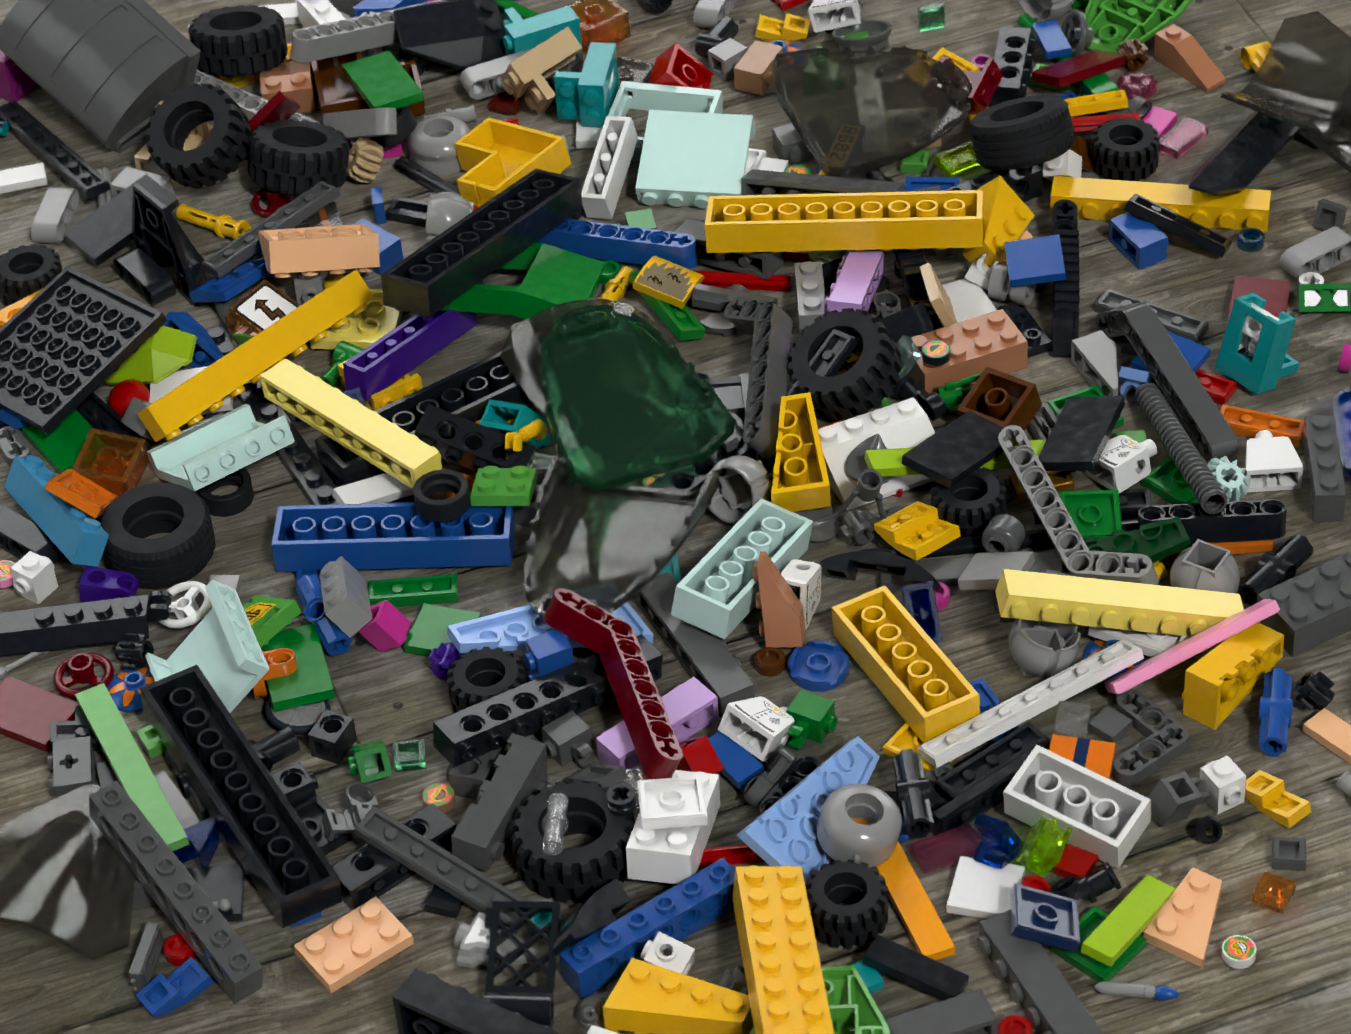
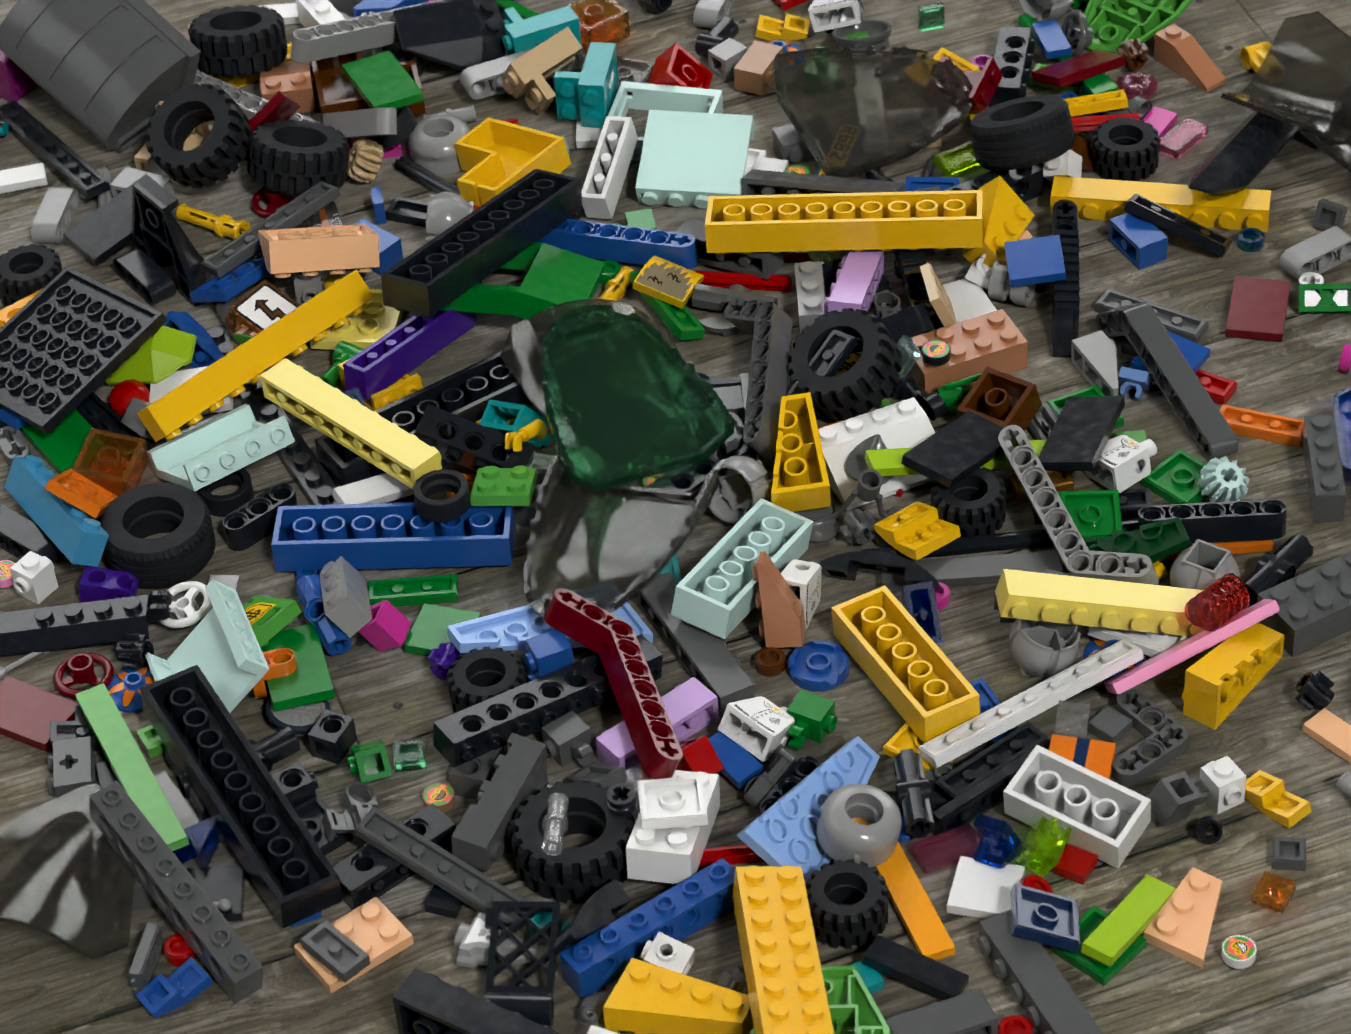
(257, 517): none -> black beam
(335, 951): none -> dark grey plate
(504, 104): clear red tile -> none
(916, 163): bright green tile -> none
(986, 568): light grey tile -> none
(1003, 534): dark grey head -> none
(1037, 339): black hinge -> none
(1091, 885): black connector -> none
(1136, 990): light grey piece -> none
(1181, 448): dark grey piece -> none
(1218, 603): none -> clear red piece
(1256, 345): teal brick -> none
(1272, 463): white torso -> none
(1275, 712): blue piece -> none

